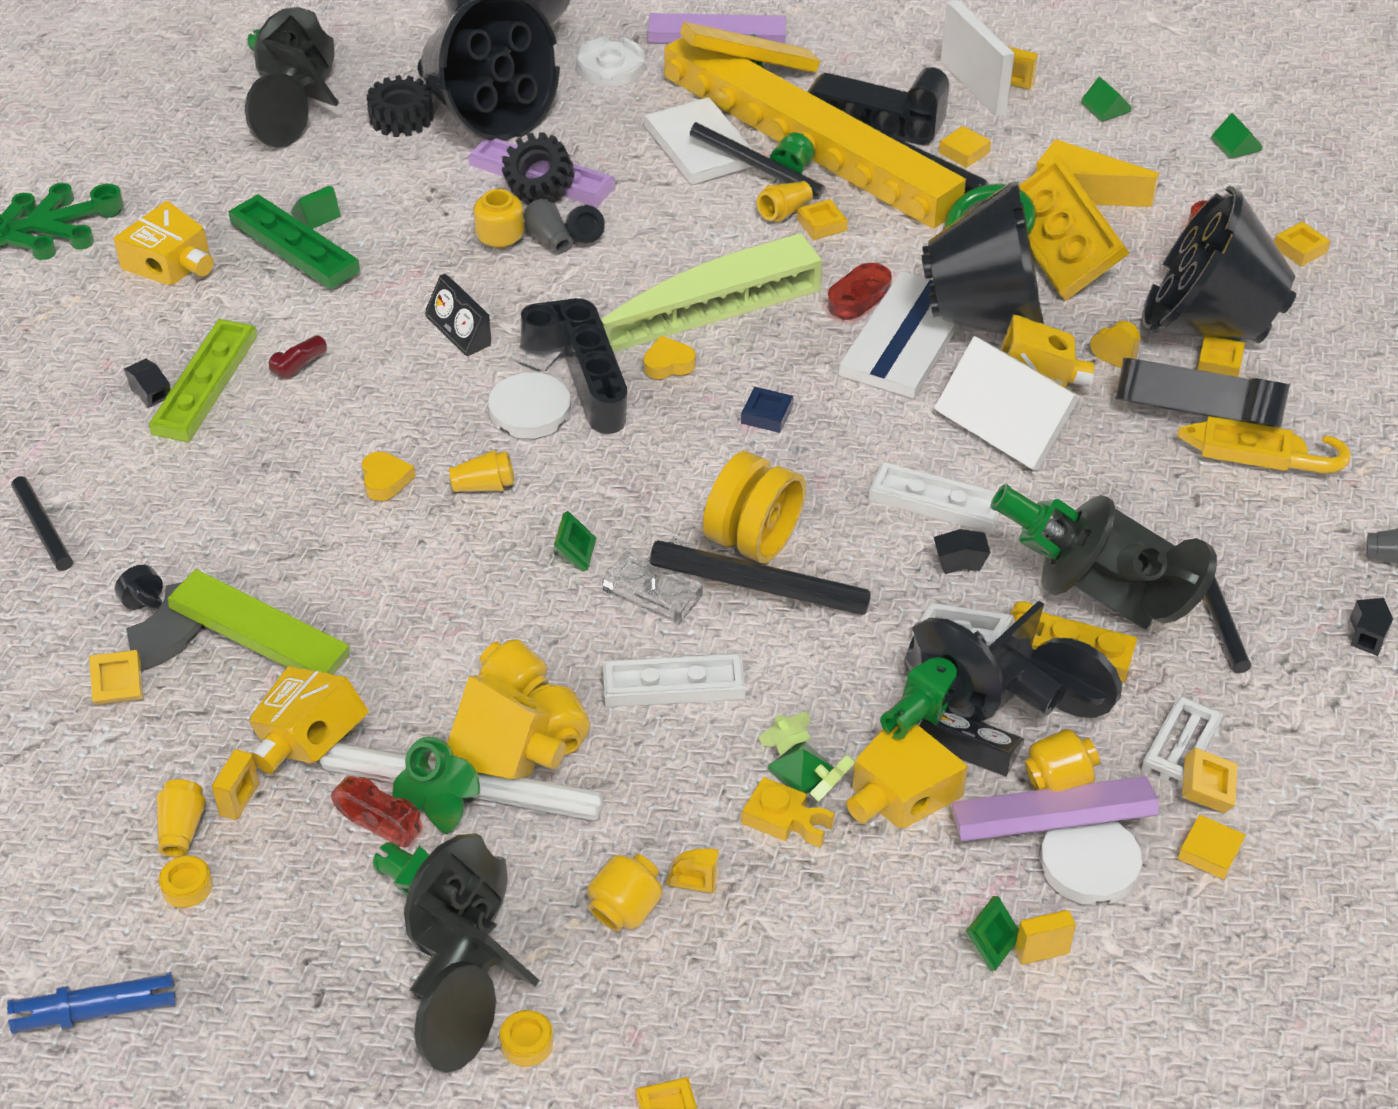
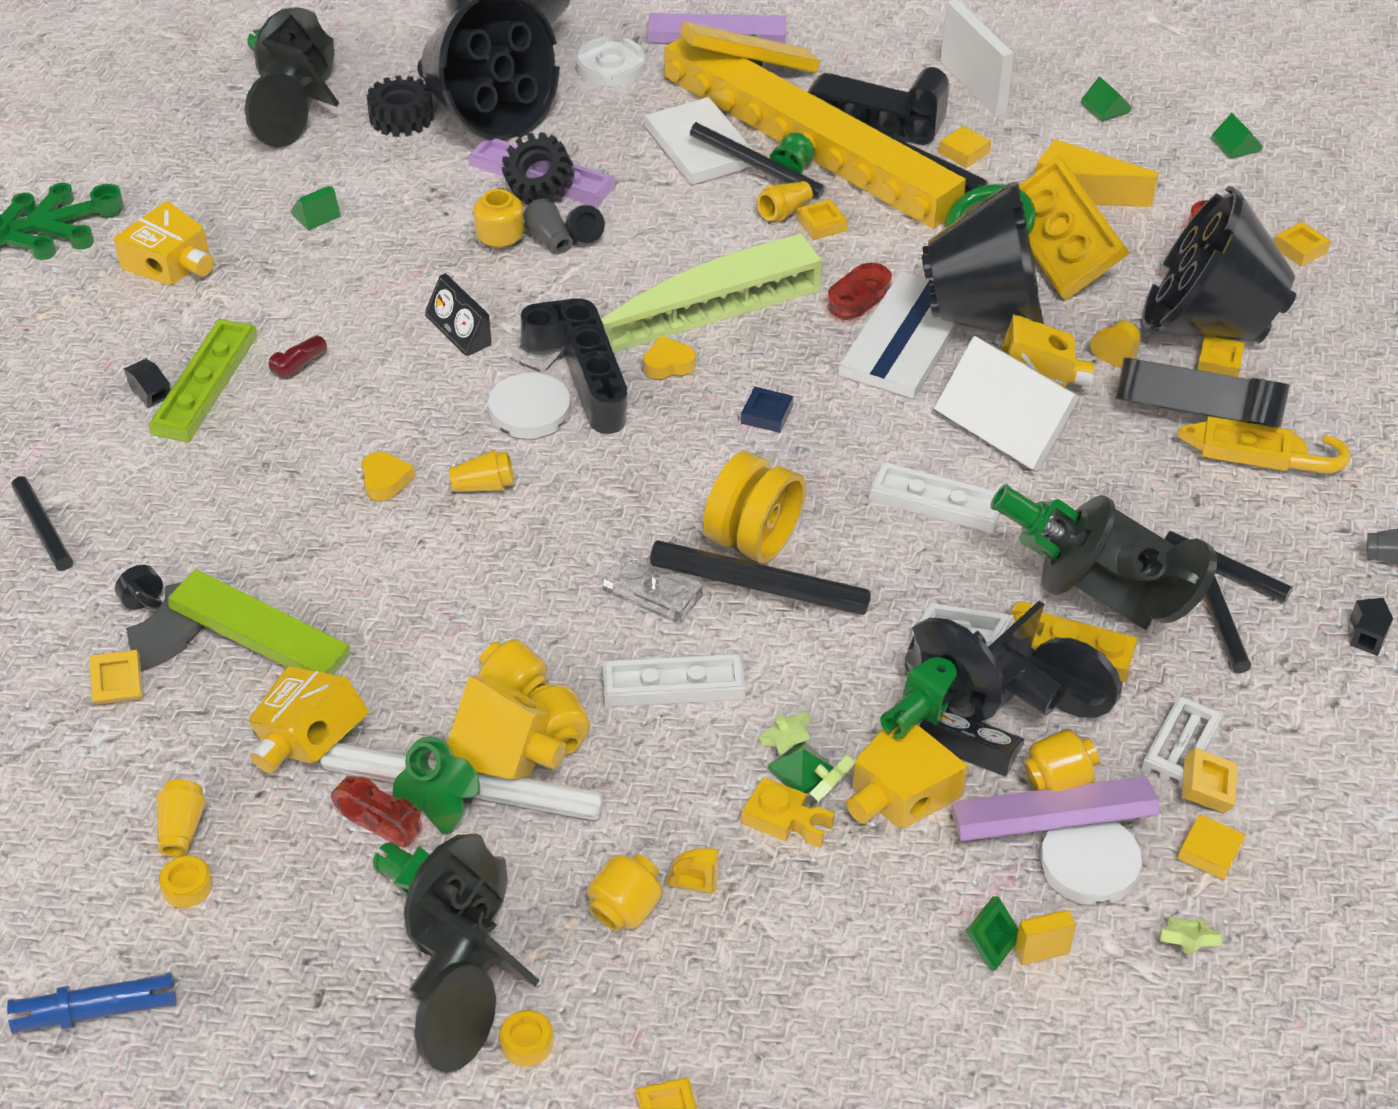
(235, 784): yellow tile -> none
(294, 241): green plate -> none
(574, 542): green slope -> none
(962, 550): black piece -> none
(1023, 68): yellow tile -> none
(1190, 934): none -> yellowish green piece
(1244, 573): none -> black bar

